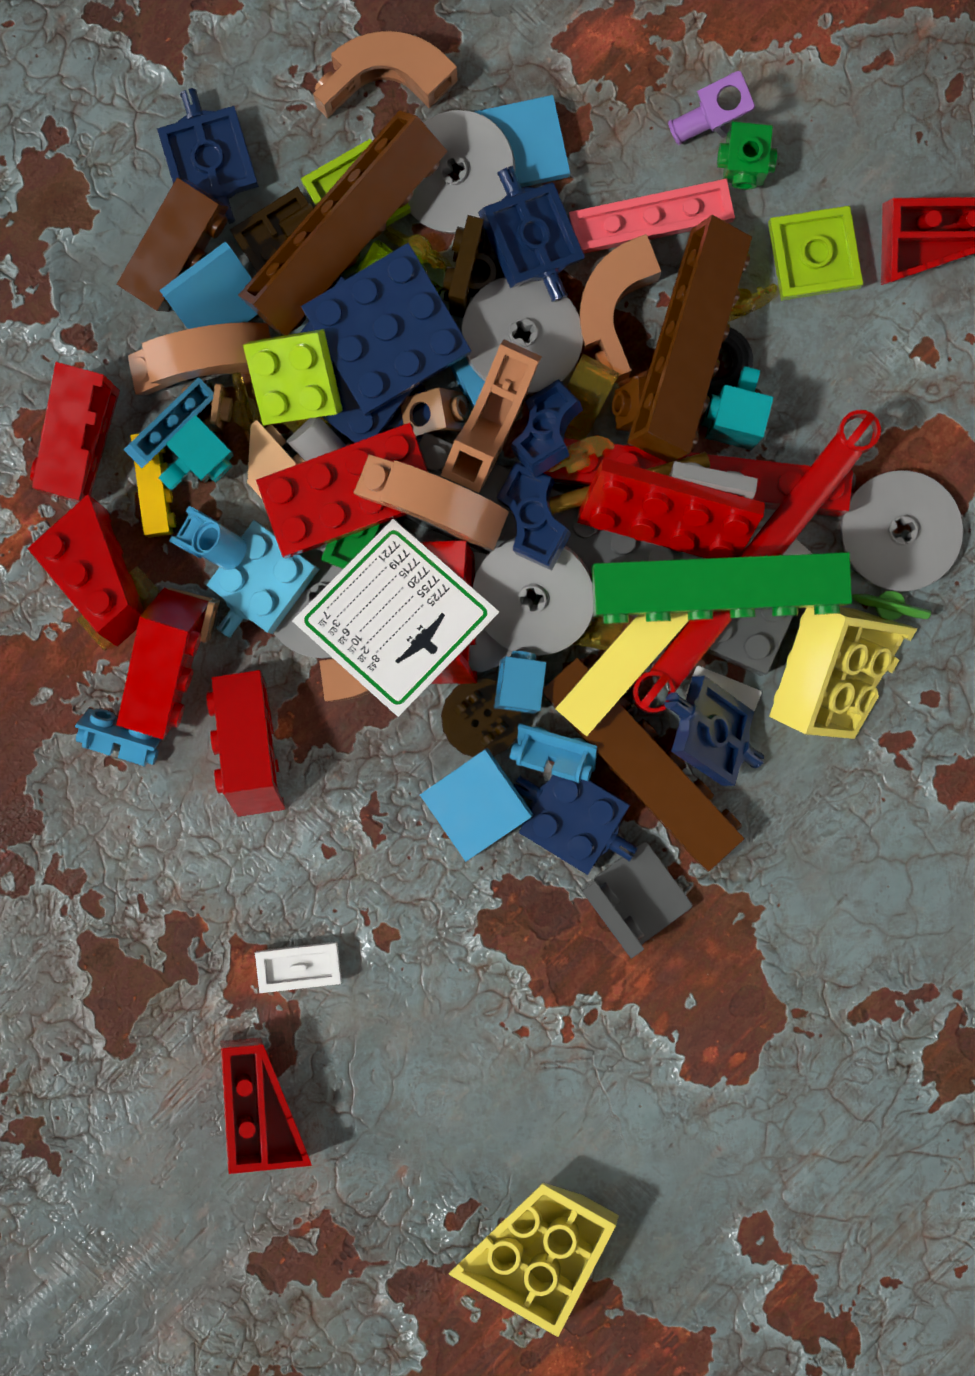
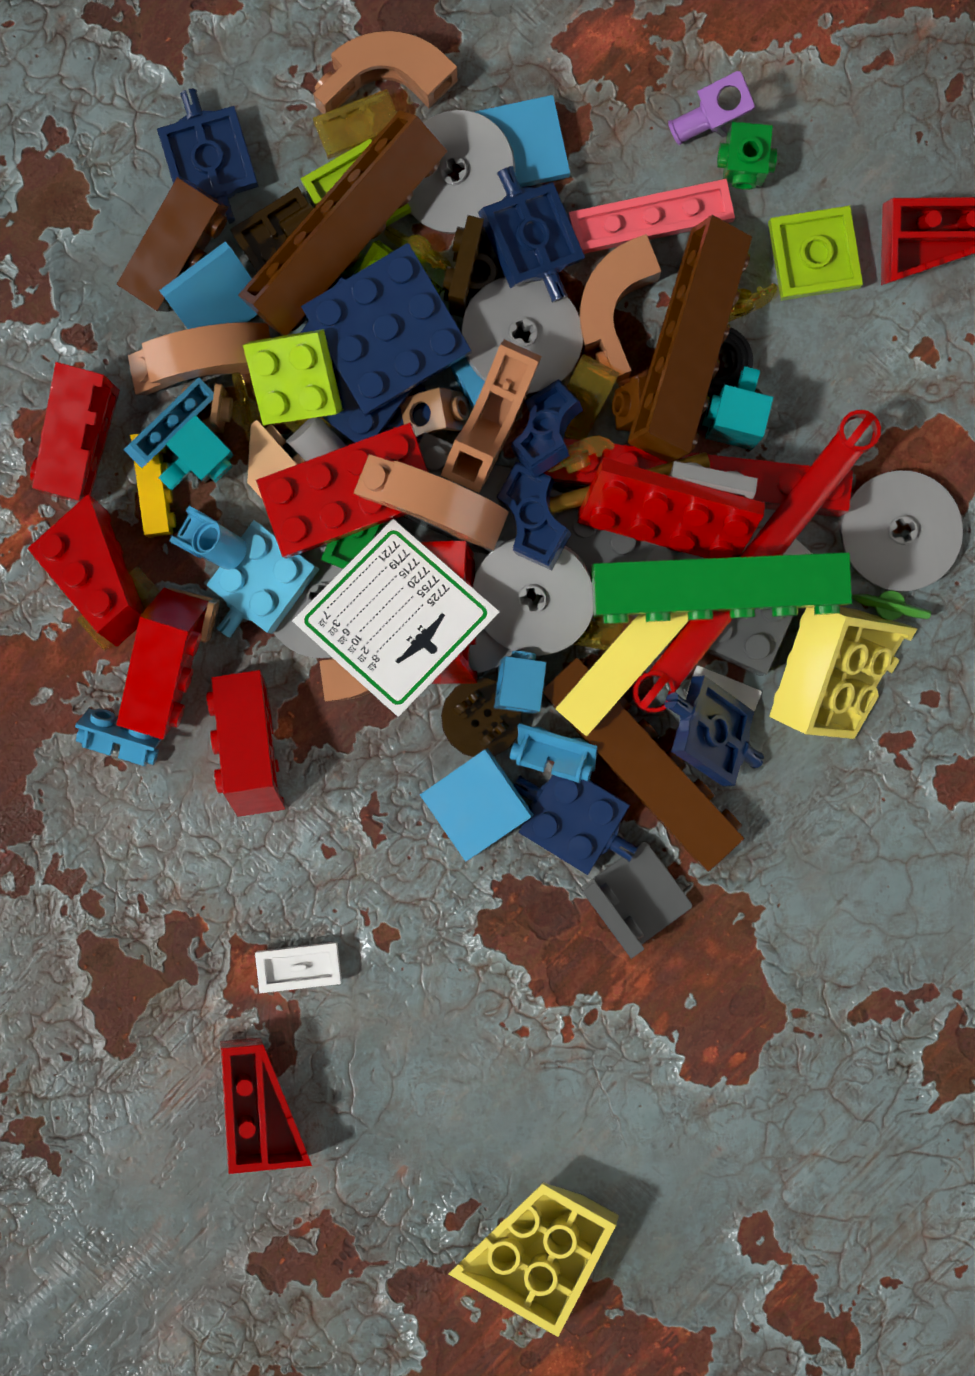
(354, 123): none -> clear yellow plate

